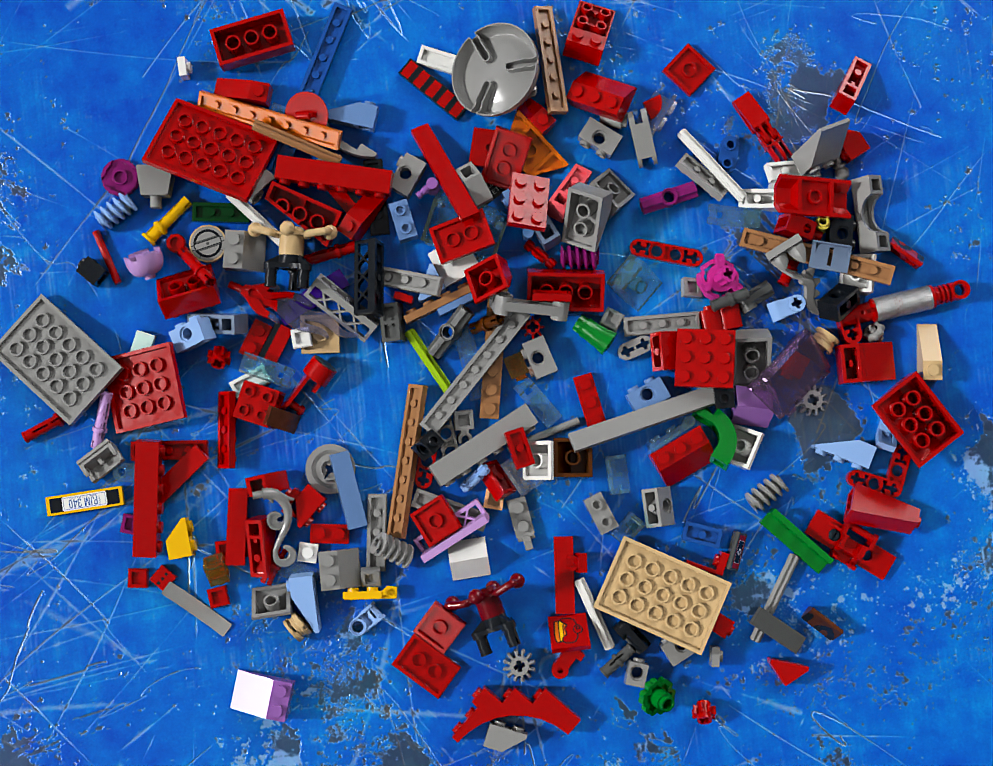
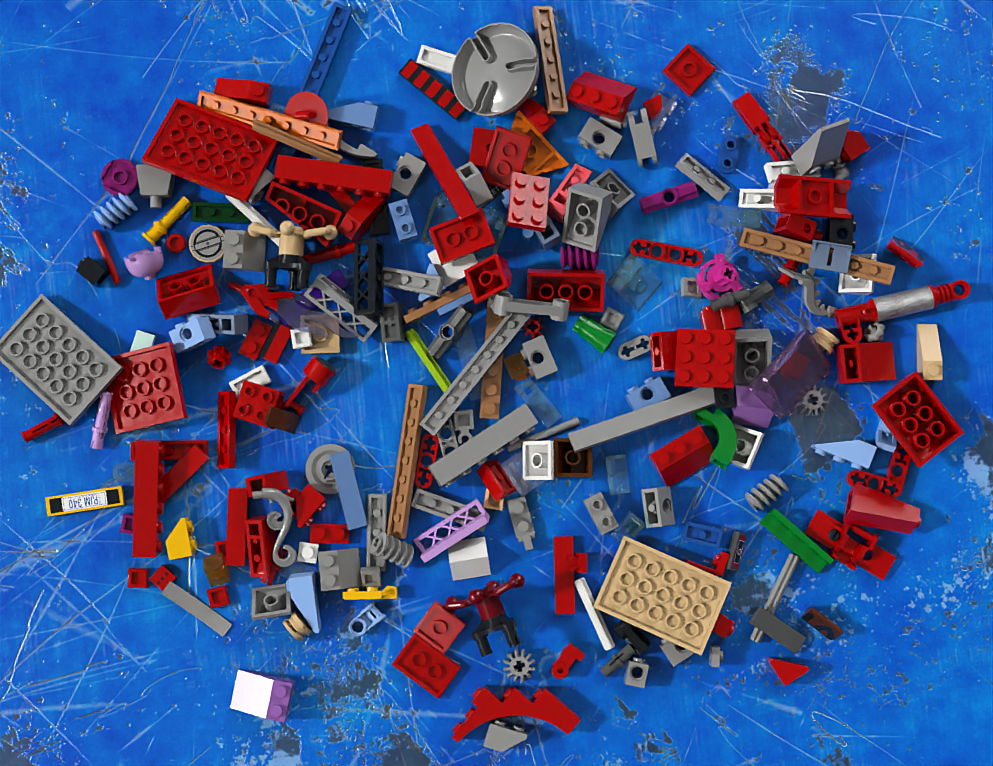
(100, 460): light grey hinge -> none
(184, 68): white plate -> none
(200, 270): red pin -> none
(252, 40): red brick -> none
(266, 370): clear light blue plate -> none
(404, 298): red tile -> none
(427, 444): black brick -> none
(432, 188): medium lavender piece -> none
(436, 520): red tile -> none
(475, 478): light blue axle -> none
(486, 324): reddish brown pin -> none
(519, 448): red plate -> none
(540, 254): red axle -> none
(552, 295): red tile -> none
(569, 632): red tile -> none
(588, 33): red slope -> none
(589, 399): red plate -> none
(657, 696): green plant -> none
(662, 322): light grey tile -> none
(671, 433): clear light blue plate -> none
(703, 712): red gear -> none
(710, 163): white axle -> none
(783, 308): light blue piece -> none
(792, 246): light grey tile -> none
(825, 224): light yellow pin -> none
(838, 302): black brick -> none
(850, 85): red slope -> none
(865, 193): light grey arch -> none

